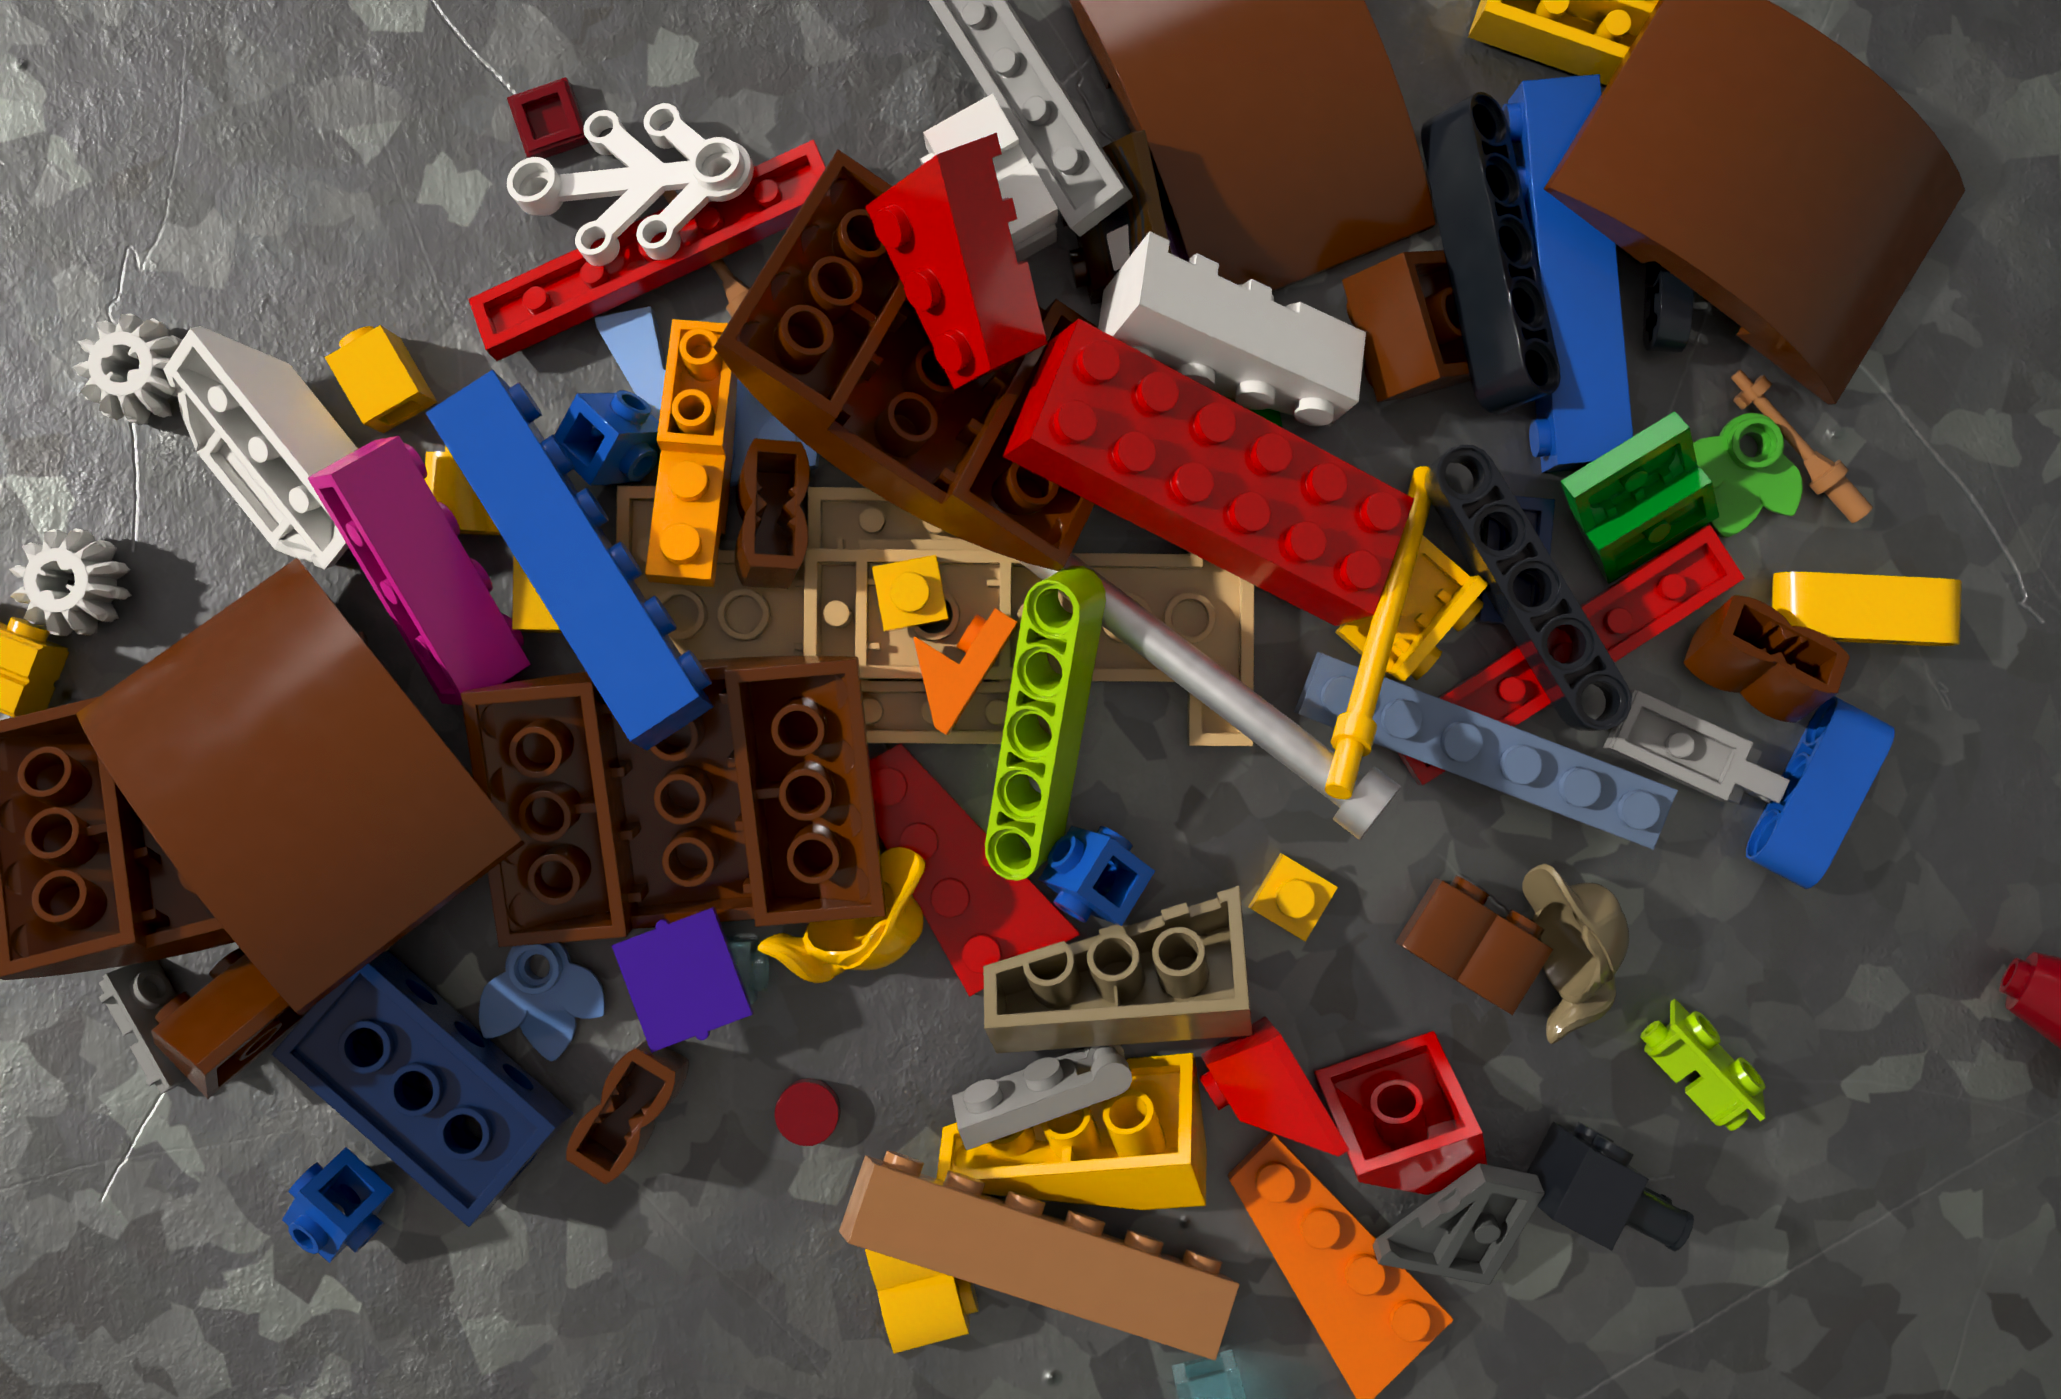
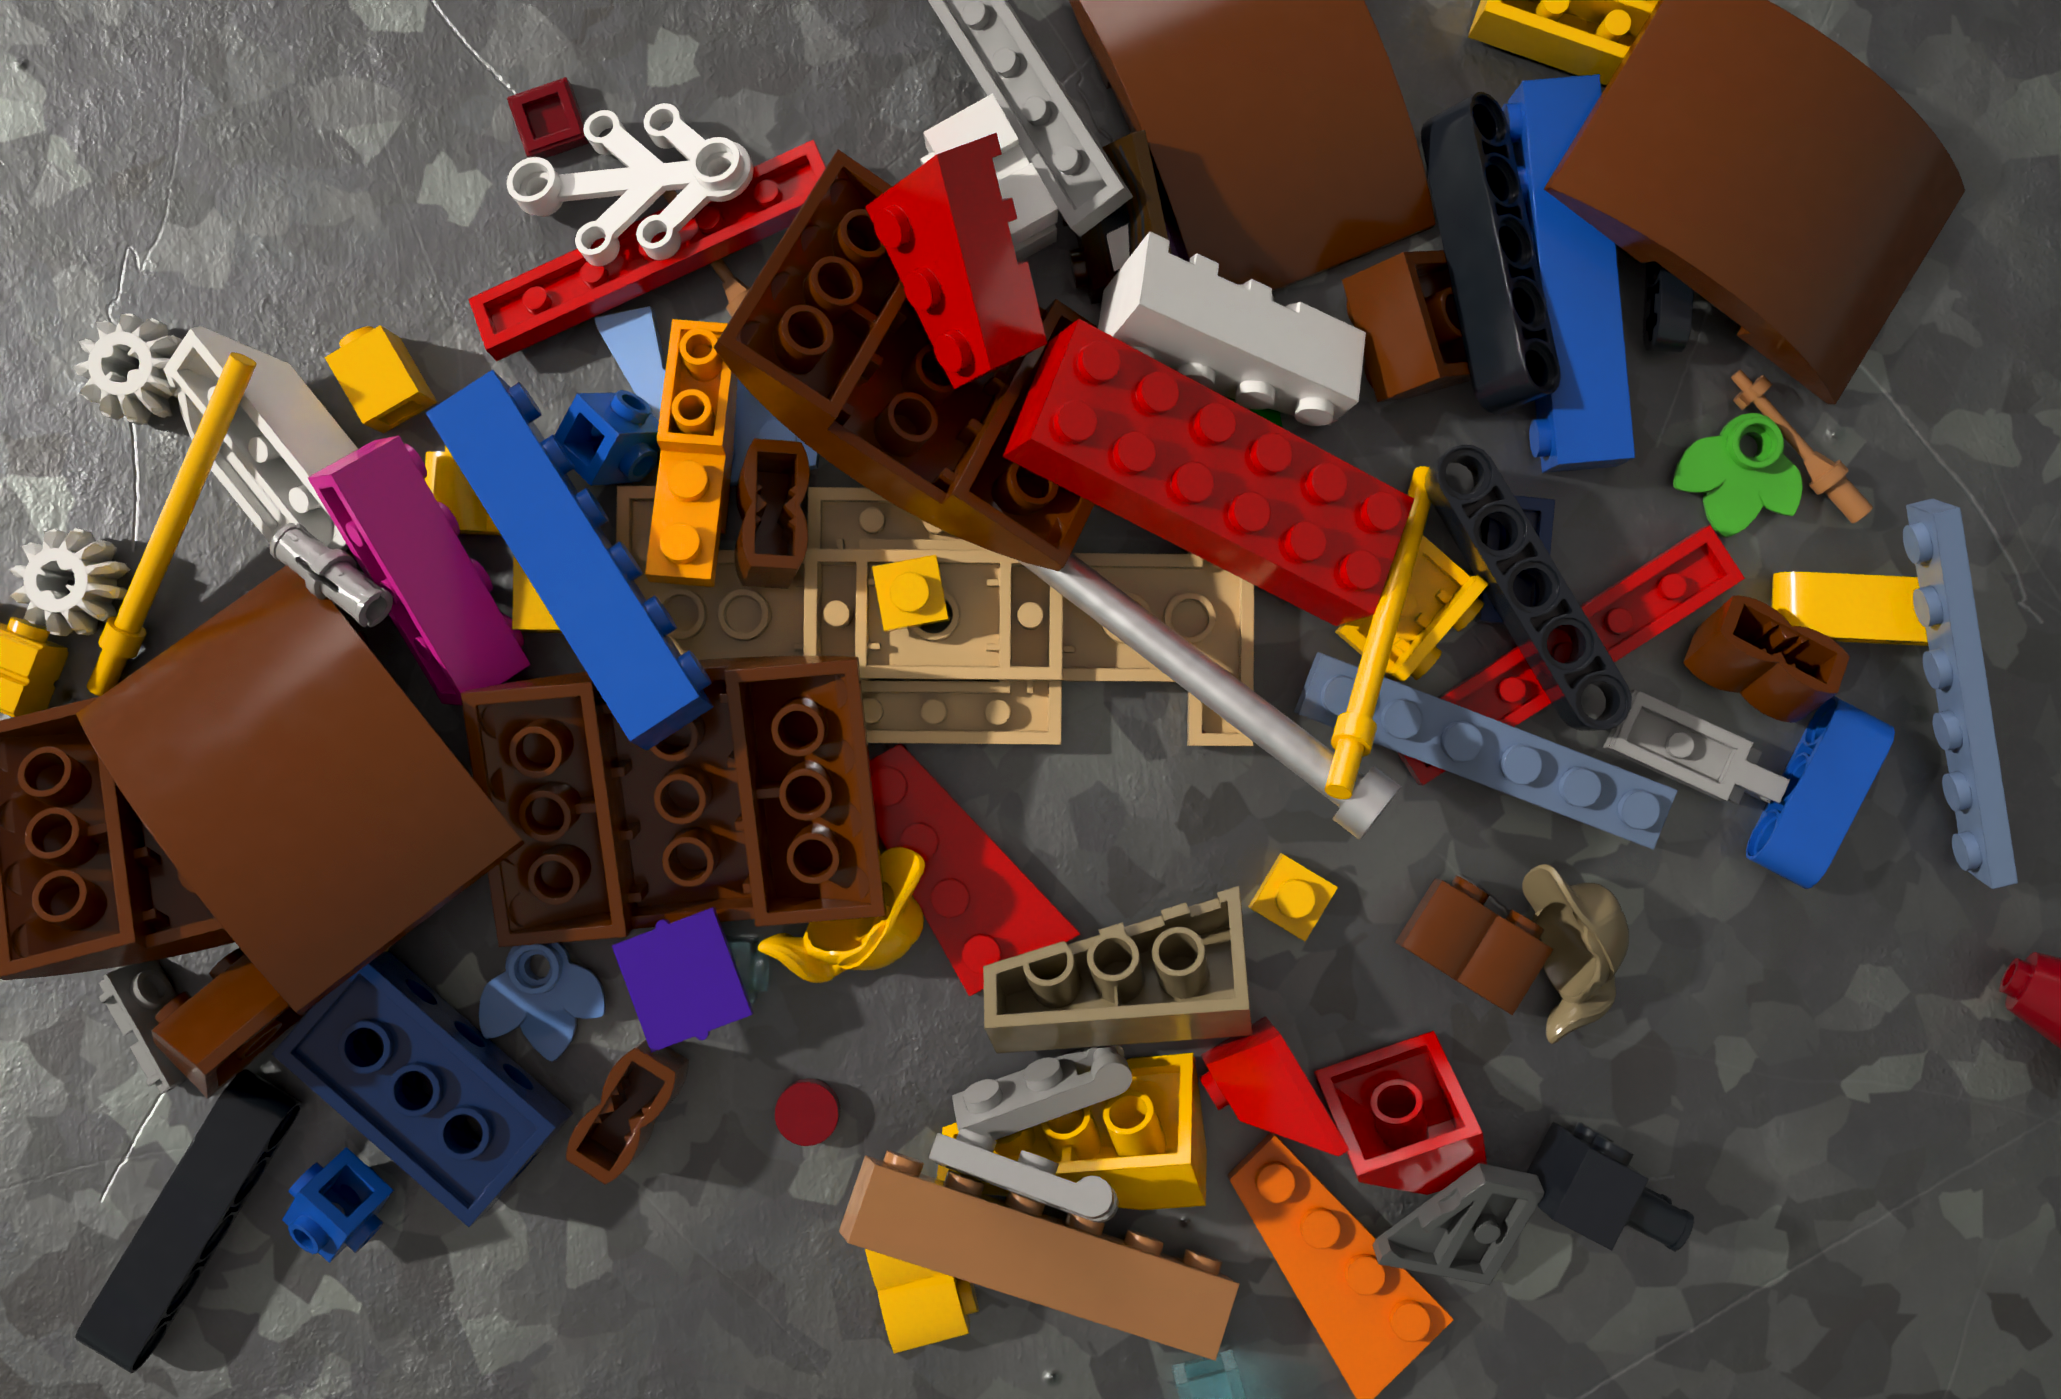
(125, 632): none -> yellow bar
(188, 1220): none -> black beam
(331, 574): none -> light grey pin
(952, 684): orange slope -> none
(1029, 1176): none -> light grey plate
(1062, 703): lime beam -> none
(1095, 875): blue brick -> none
(1641, 497): green slope -> none
(1724, 1084): lime hinge -> none
(1958, 675): none -> sand blue plate

